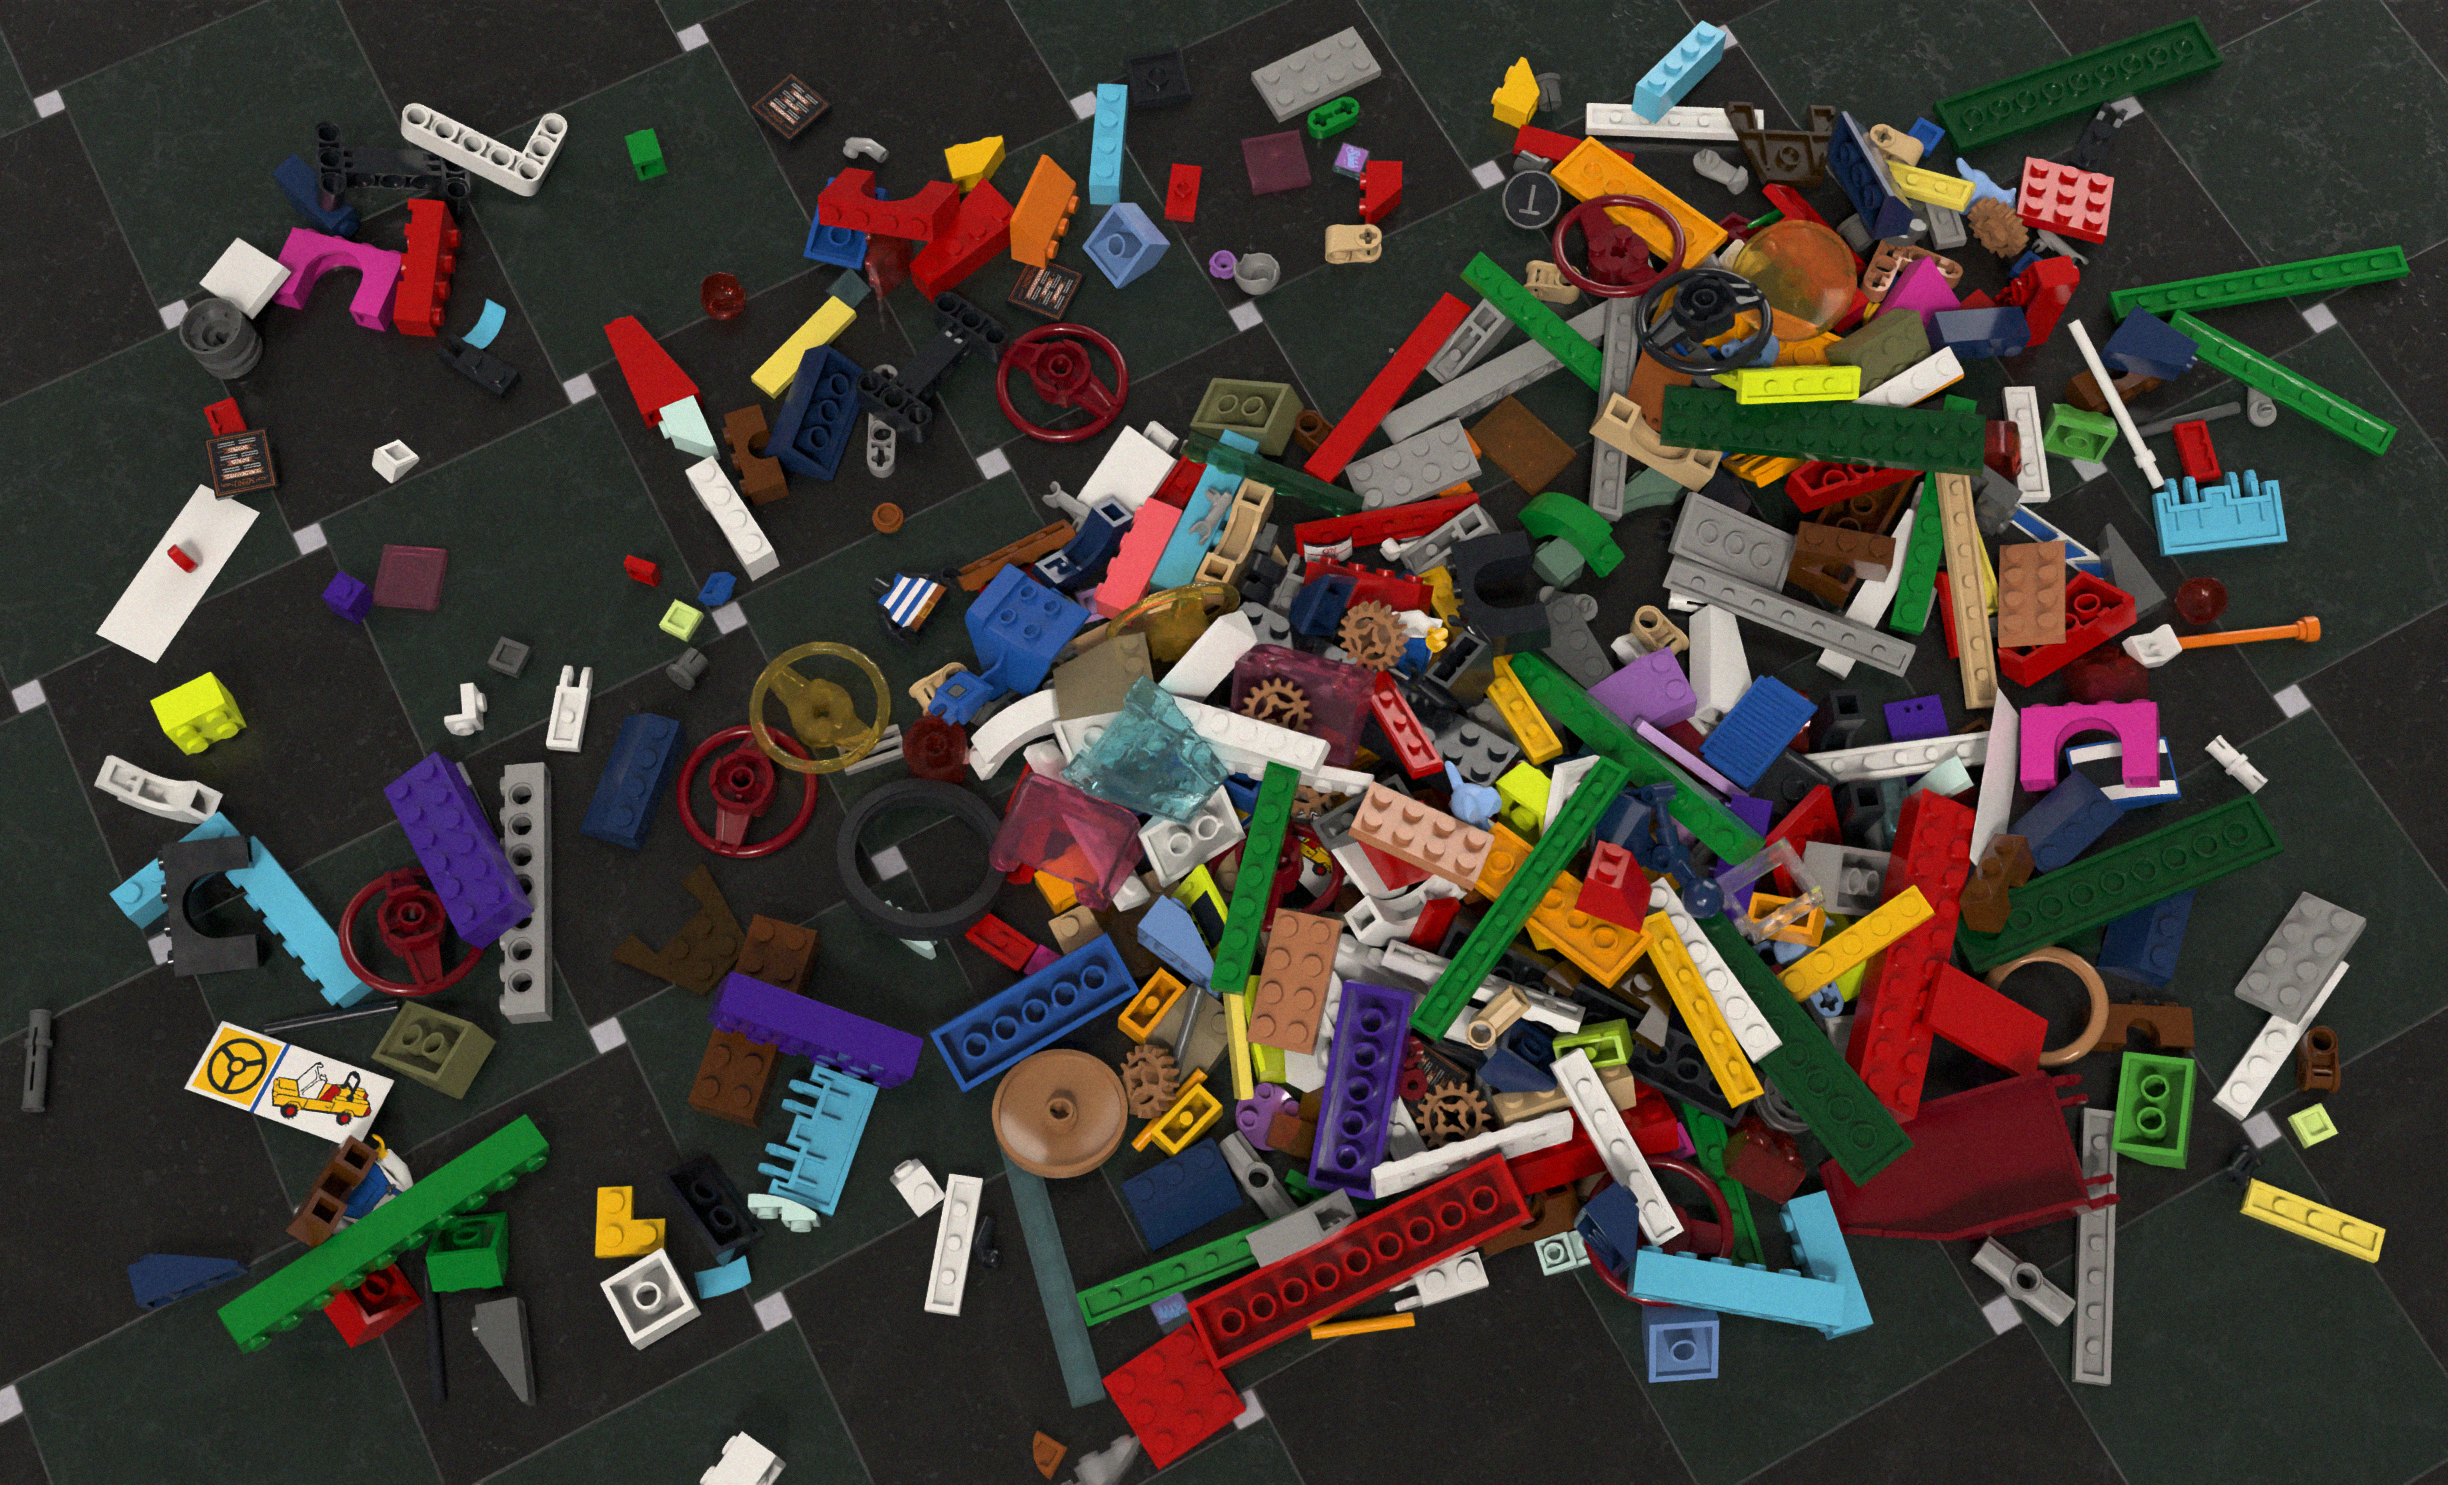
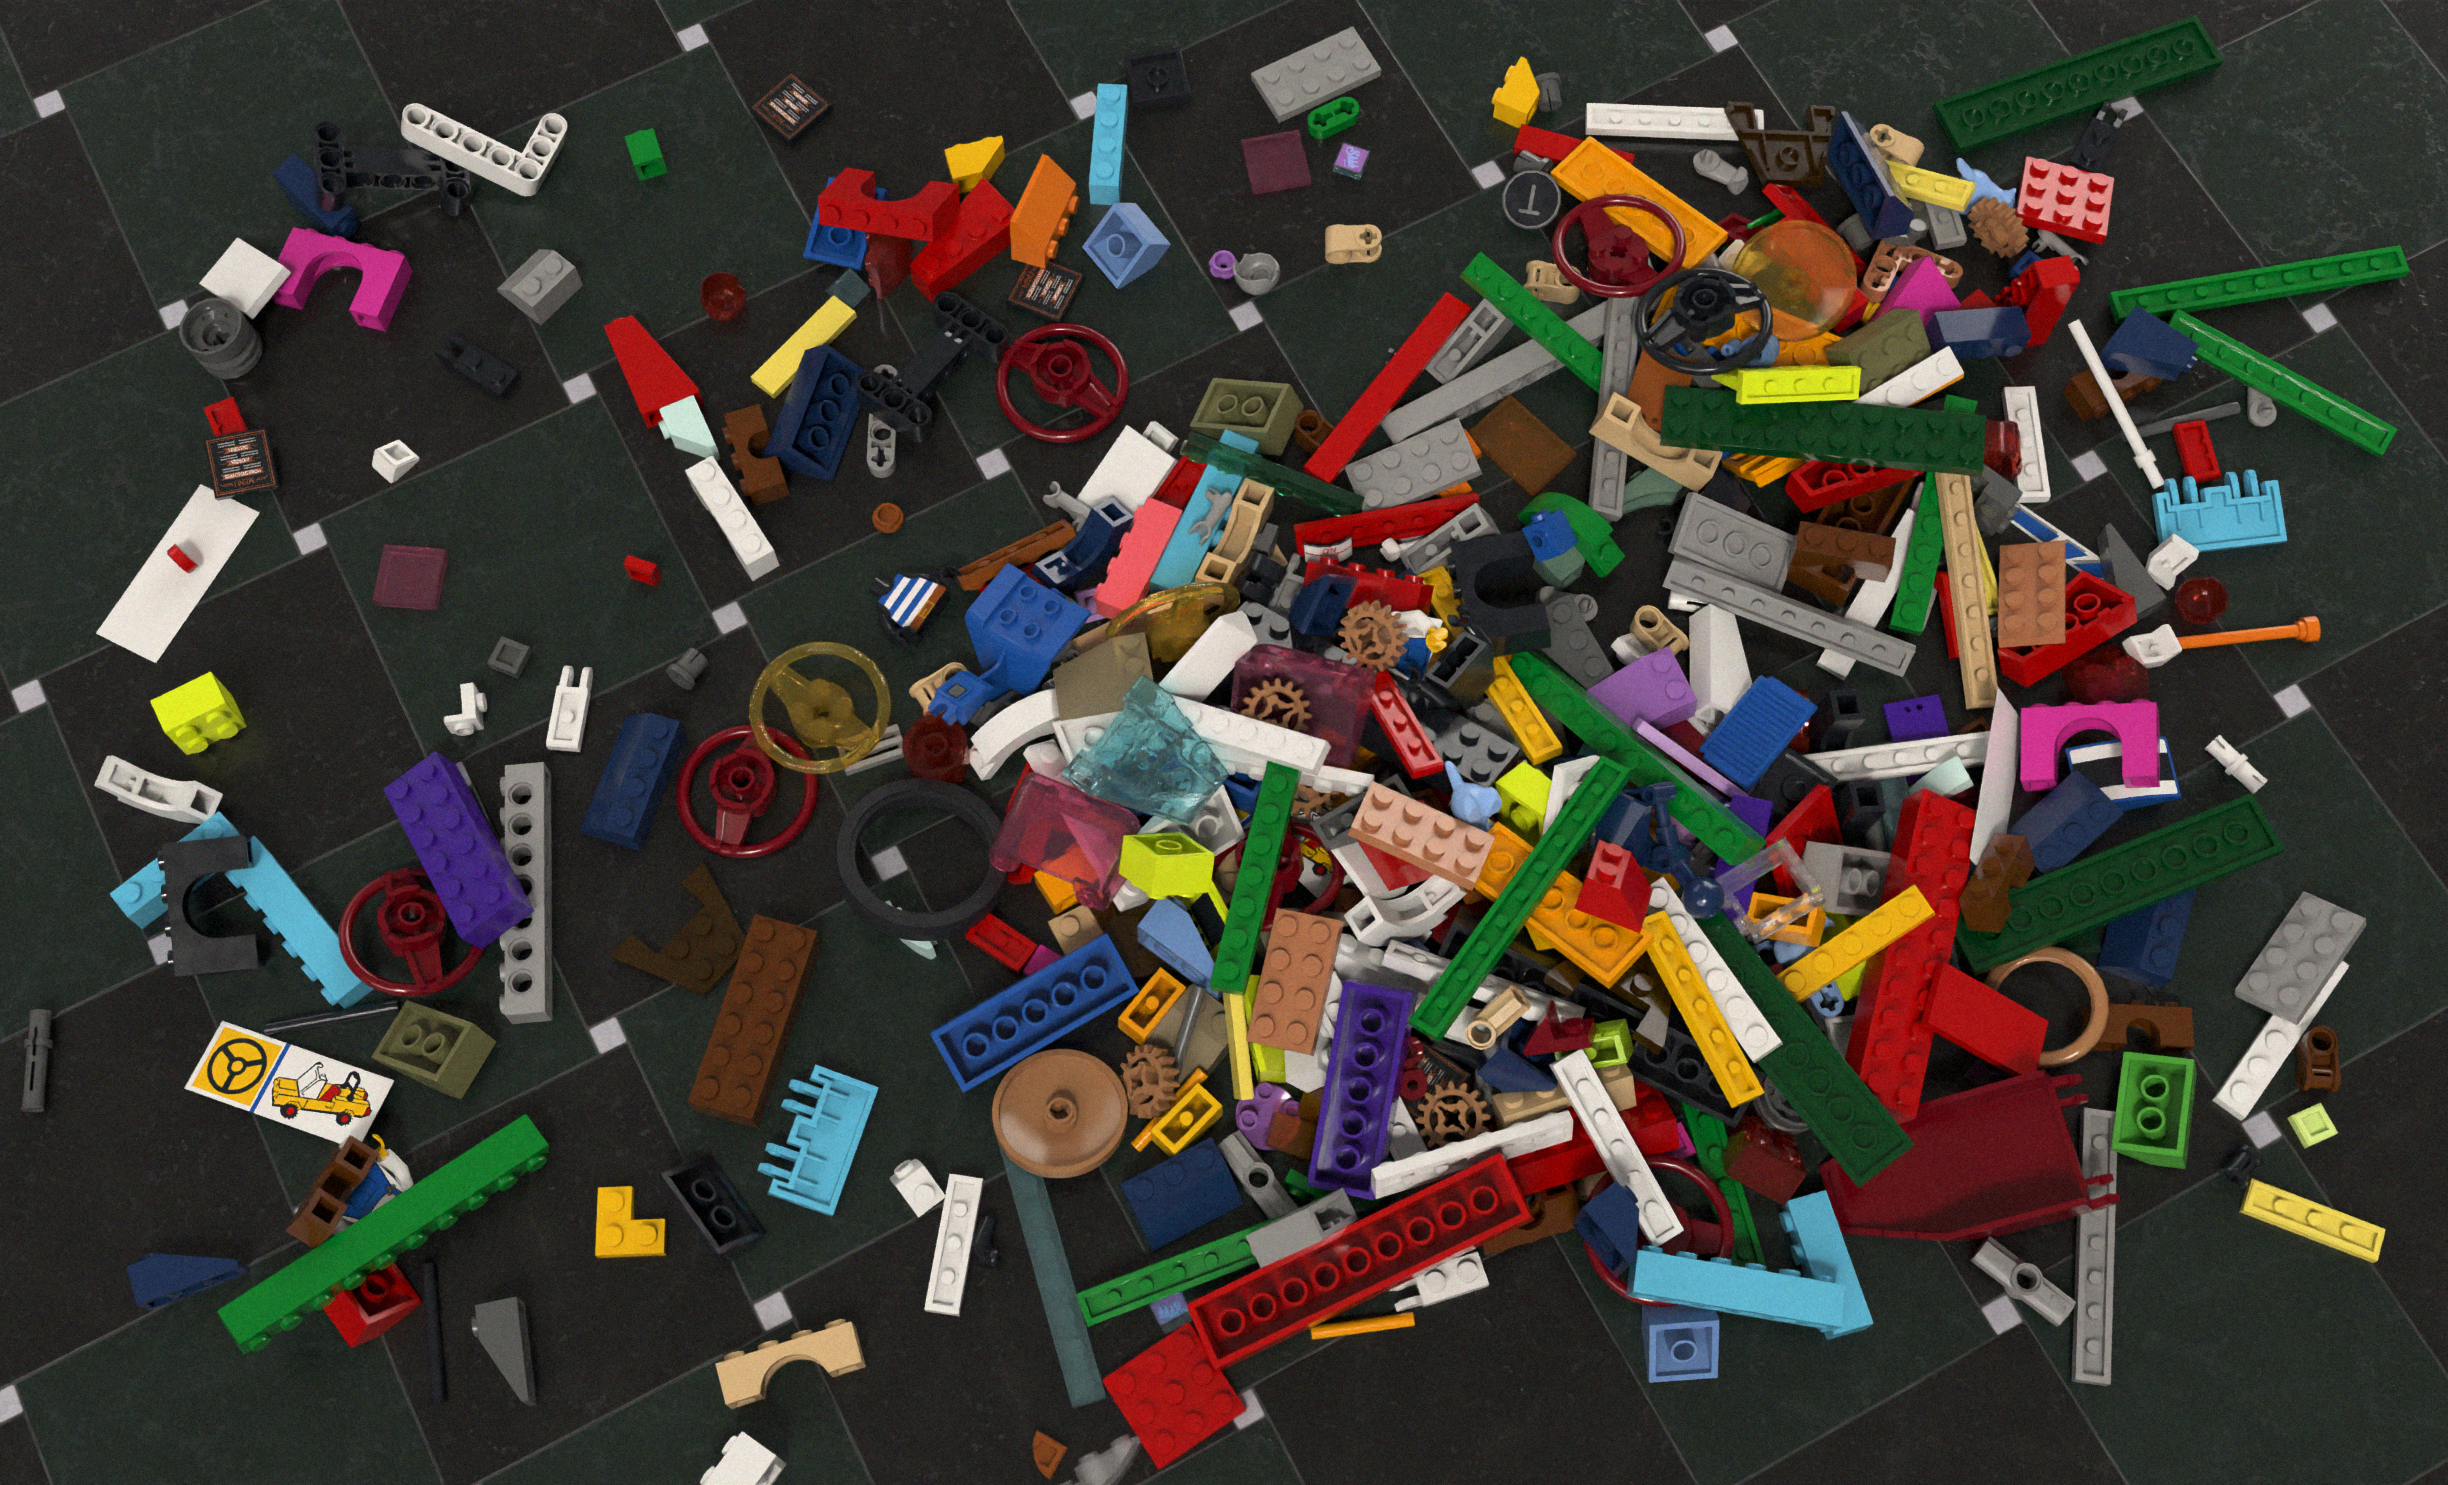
(348, 597): dark purple brick -> none
(426, 268): red wedge -> none
(469, 1253): green slope -> none
(487, 326): medium azure sticker -> none
(541, 285): none -> light grey slope
(650, 1299): white brick -> none
(681, 620): yellowish green tile -> none
(717, 589): blue plate -> none
(723, 1279): medium azure sticker -> none
(746, 1376): none -> tan arch
(793, 1214): light aqua slope -> none
(814, 1030): dark purple brick -> none
(865, 145): light grey arm -> none
(1166, 864): none -> neon yellow brick
(1183, 193): red plate -> none
(1382, 189): red slope -> none
(1434, 924): red tile -> none
(1549, 534): none -> blue brick
(1553, 1036): none -> dark red slope
(1562, 1252): light aqua slope -> none
(1678, 72): medium azure brick -> none
(1927, 134): blue plate -> none
(2078, 433): bright green slope -> none
(2169, 560): none -> white bracket

